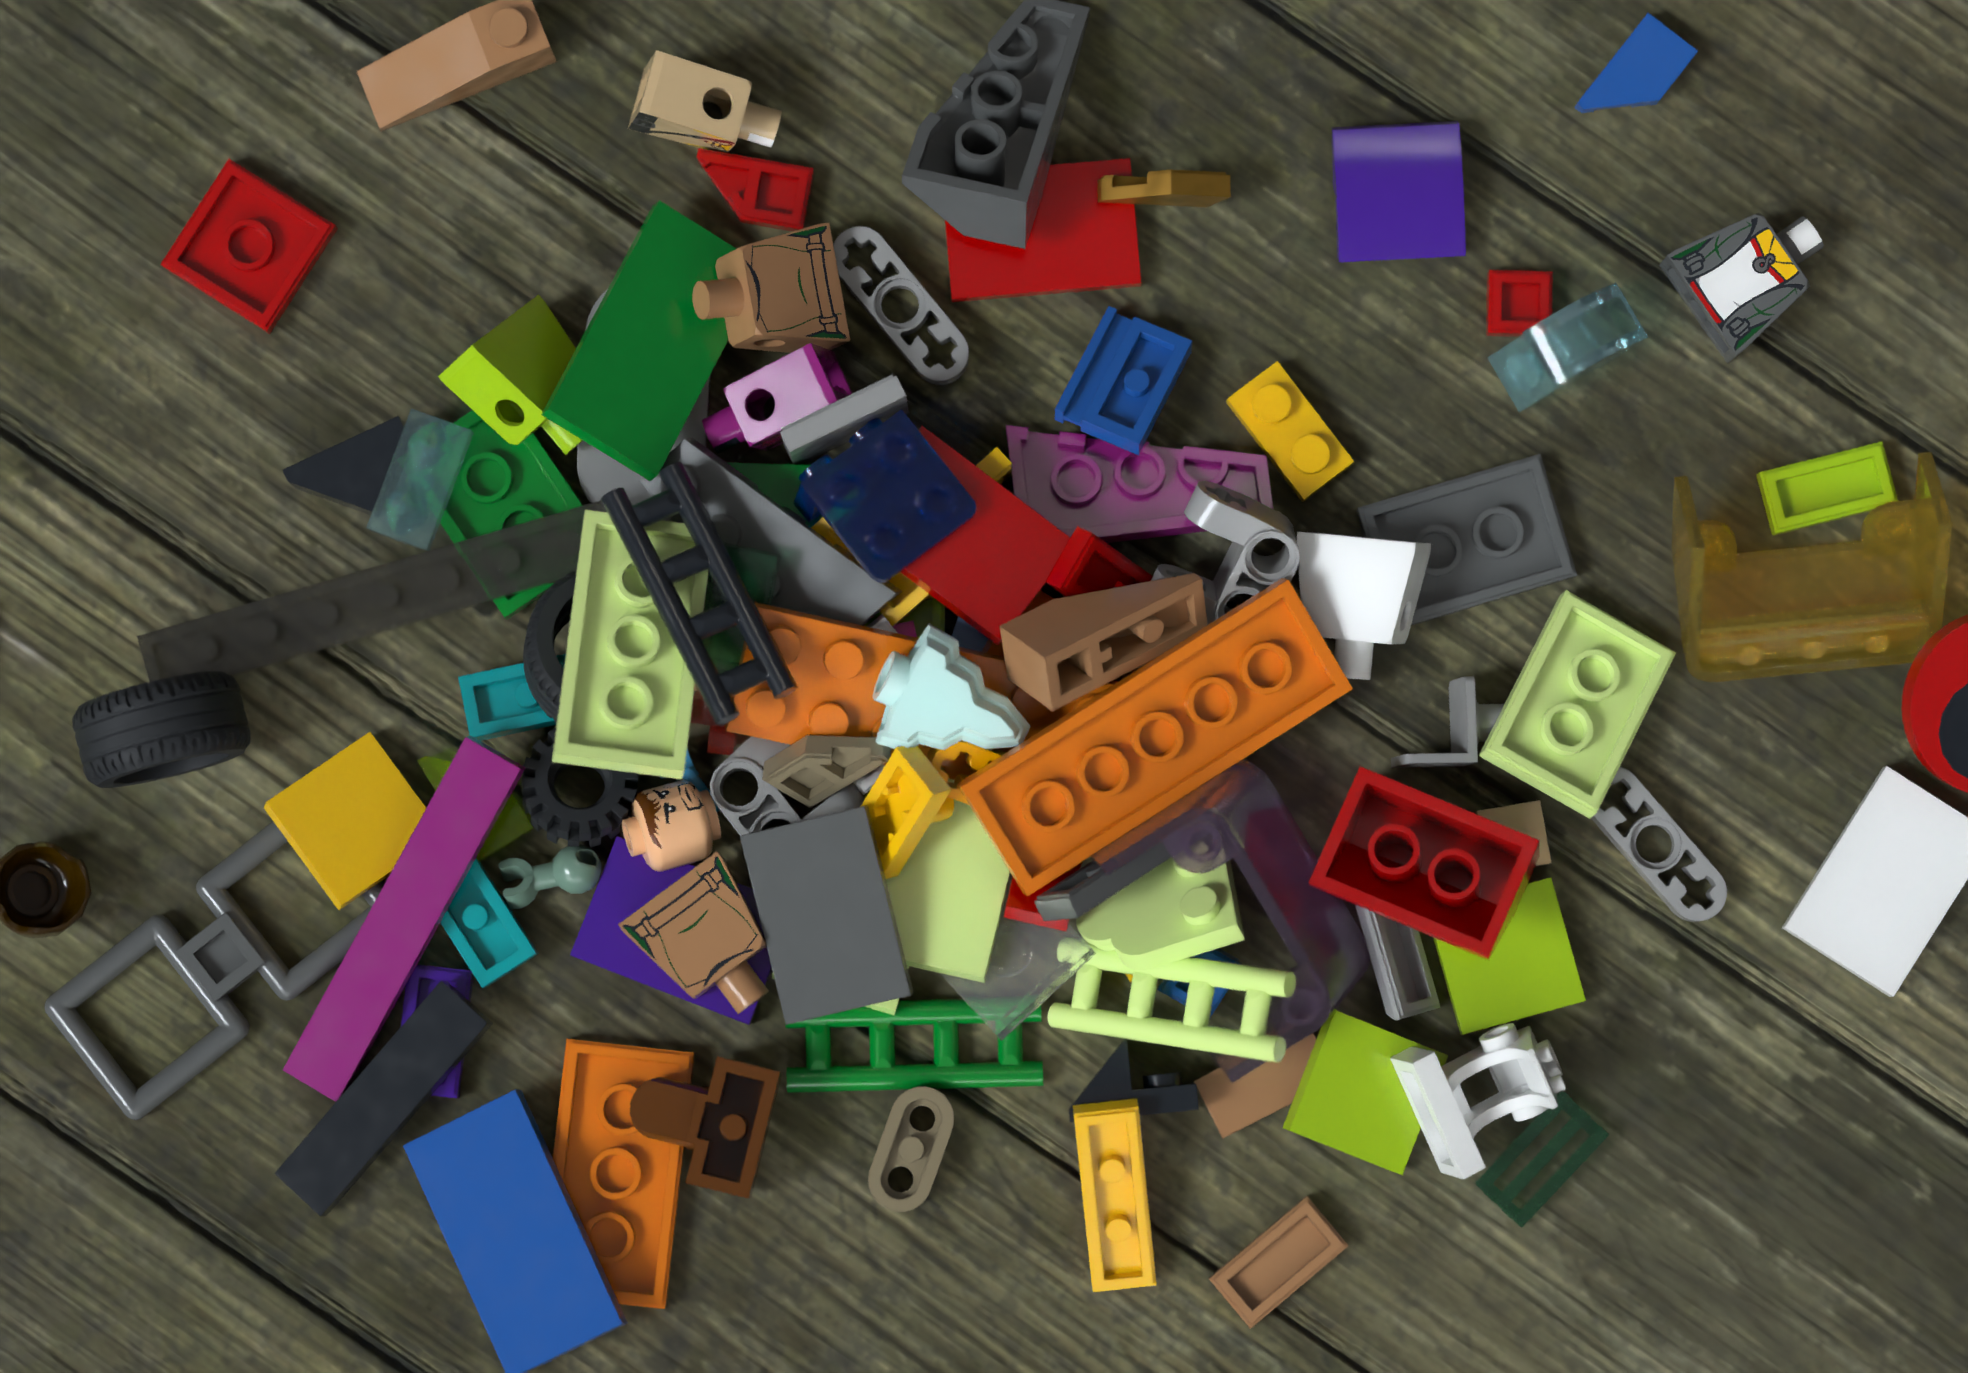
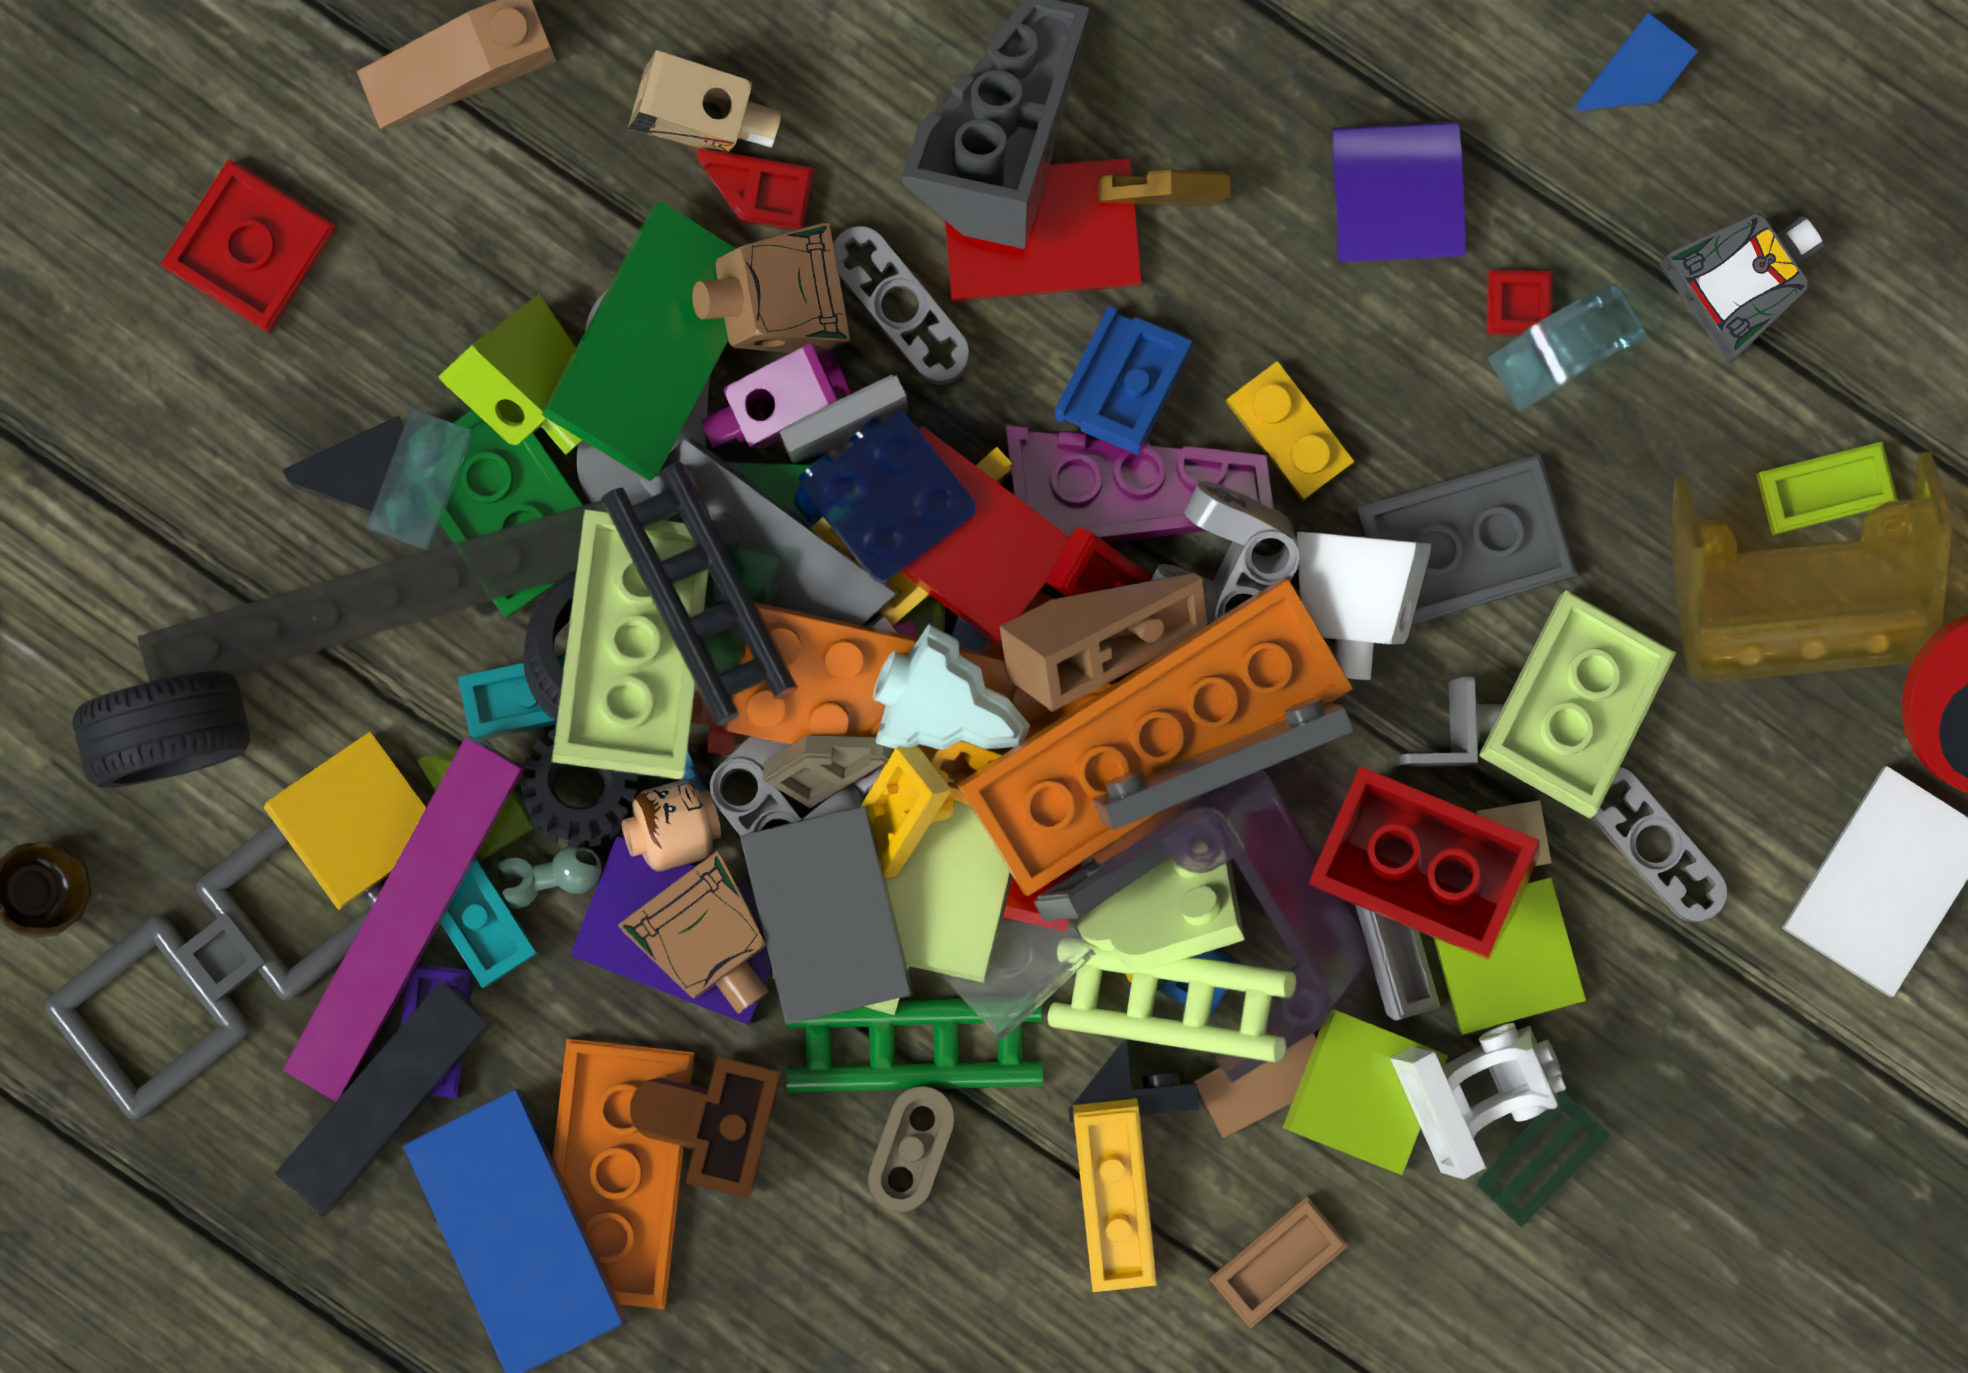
(1137, 797): none -> dark grey plate

